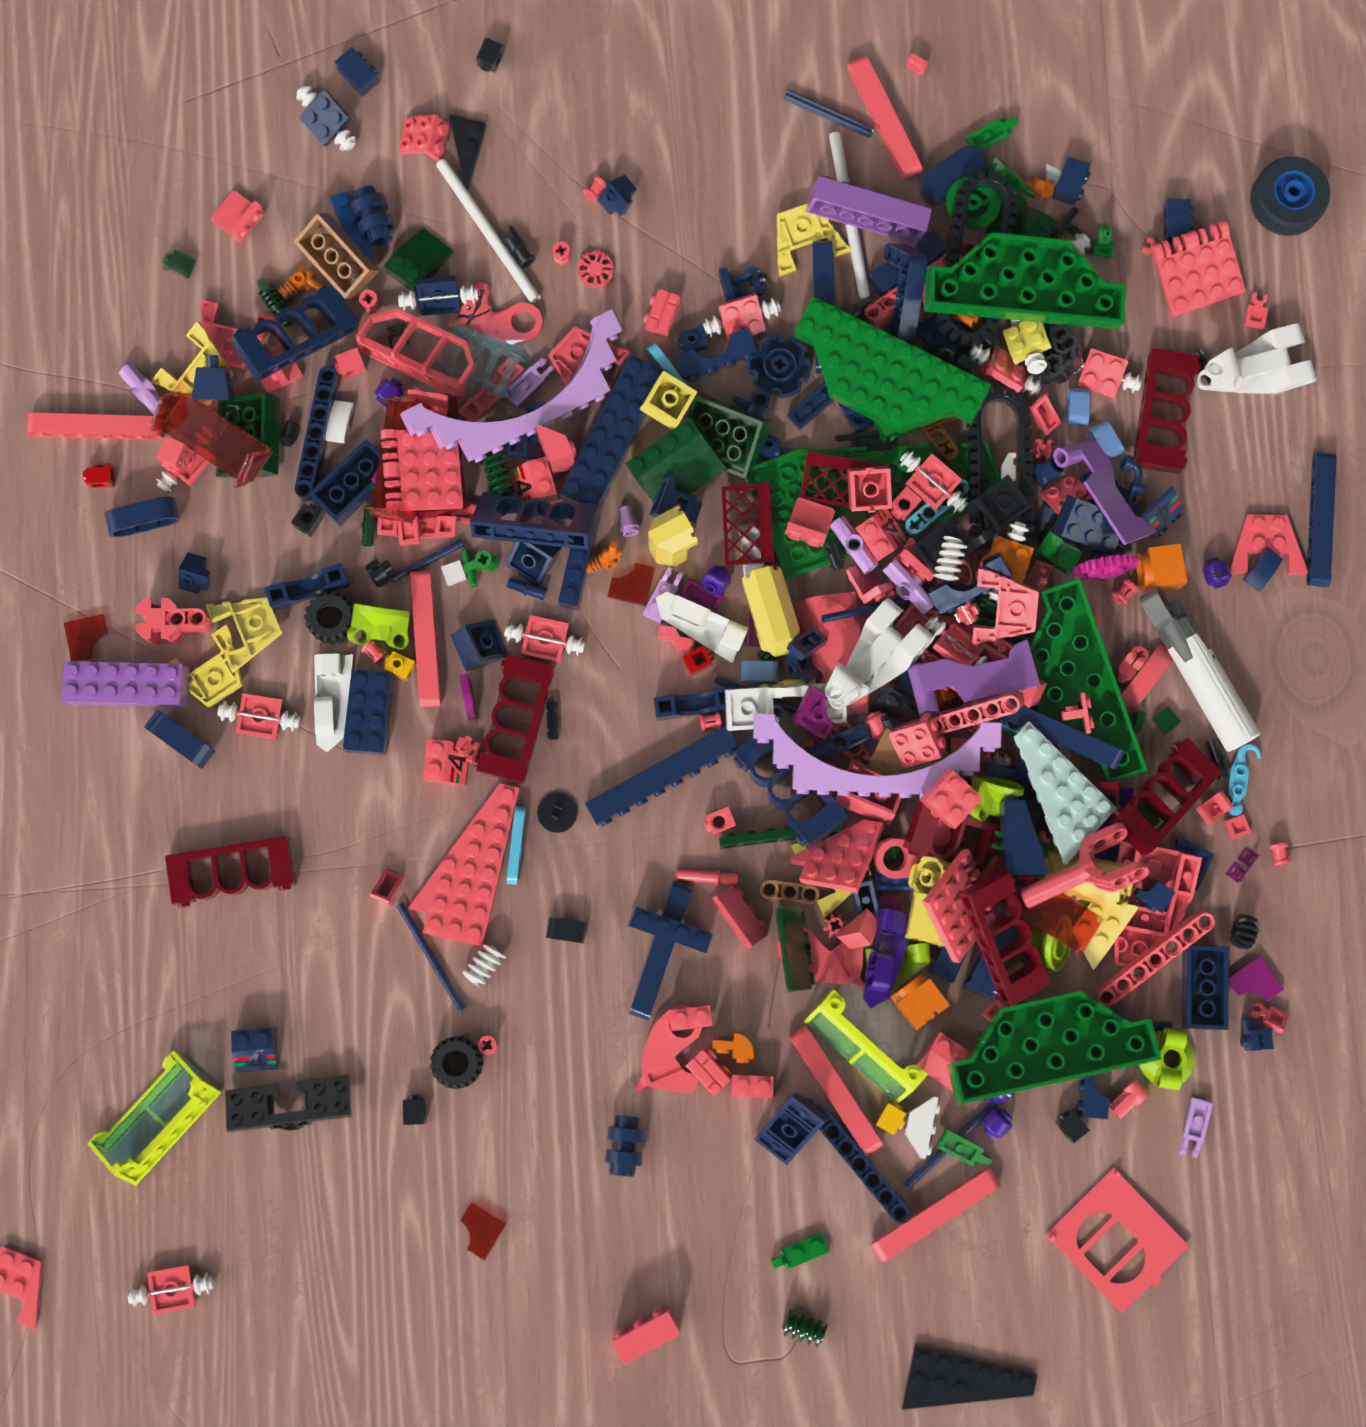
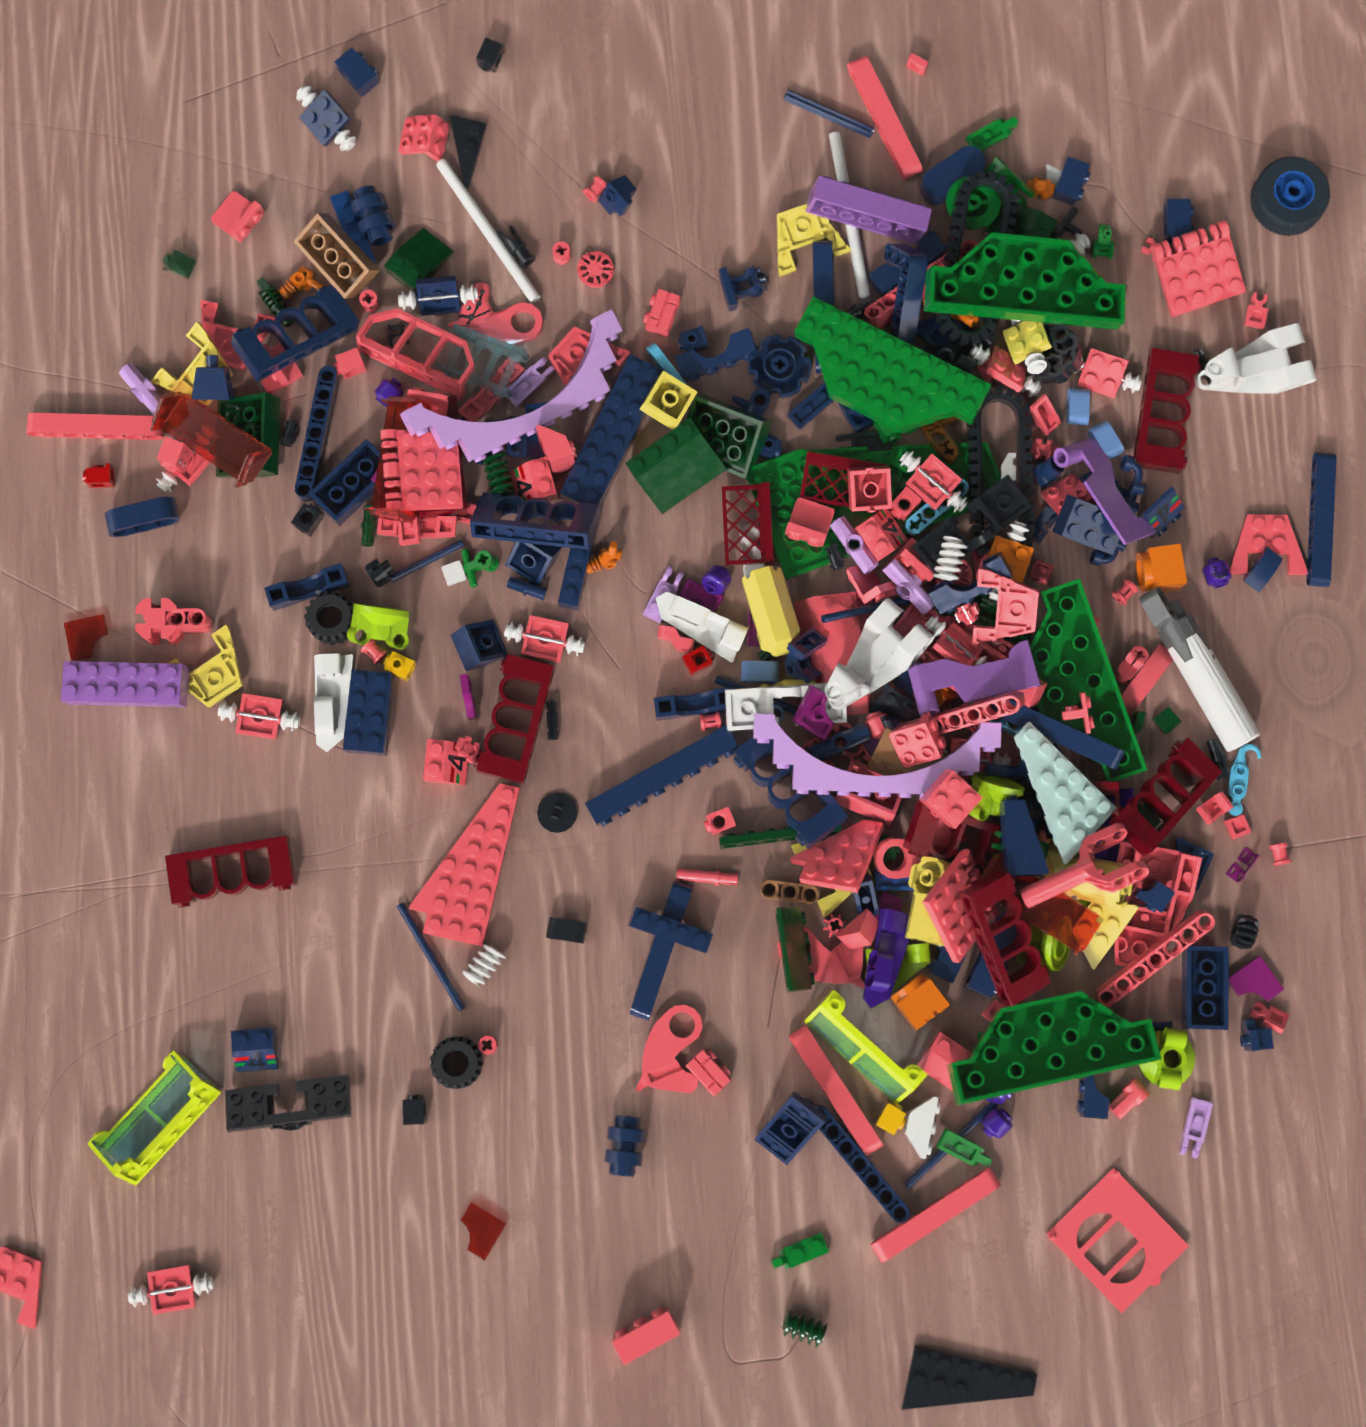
(179, 739): dark blue plant -> none
(194, 573): dark blue brick -> none
(255, 625): light yellow wing -> none
(338, 422): white slope -> none
(387, 887): coral slope -> none
(425, 639): coral beam -> none
(516, 845): medium azure beam -> none
(628, 522): lavender cone -> none
(634, 586): clear red tile -> none
(668, 497): dark blue tile -> none
(671, 537): light yellow brick -> none
(690, 1018): coral brick -> none
(740, 916): coral slope -> none
(740, 1047): orange brick -> none
(741, 314): coral plate -> none
(752, 1086): coral brick -> none
(1058, 553): green brick -> none
(1071, 1126): black brick -> none
(1105, 567): dark pink gear -> none

